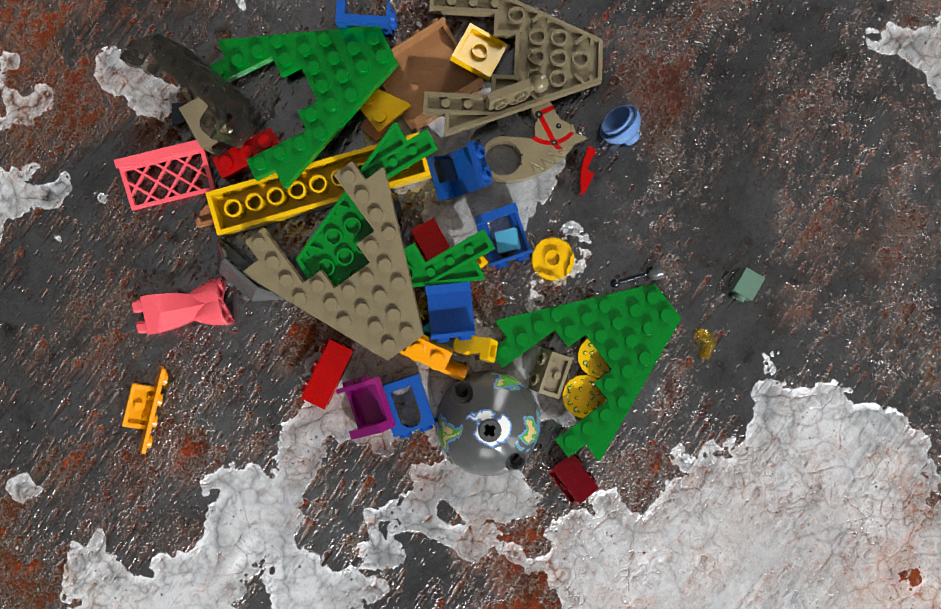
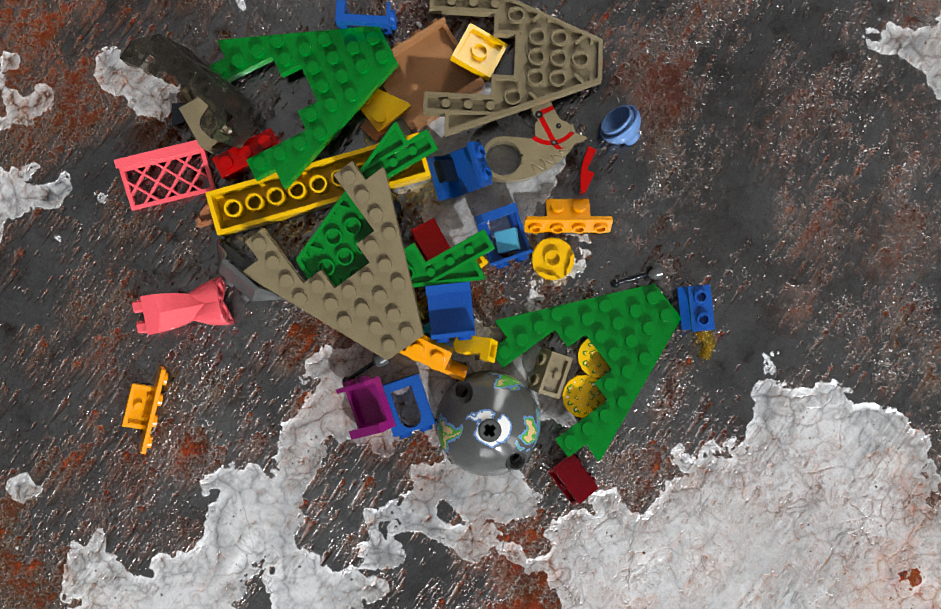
(327, 373): red brick -> none
(376, 360): none -> hinge
(516, 92): dark tan plate -> none
(568, 217): none -> light orange bracket
(695, 308): none -> blue panel
(745, 284): sand green brick -> none

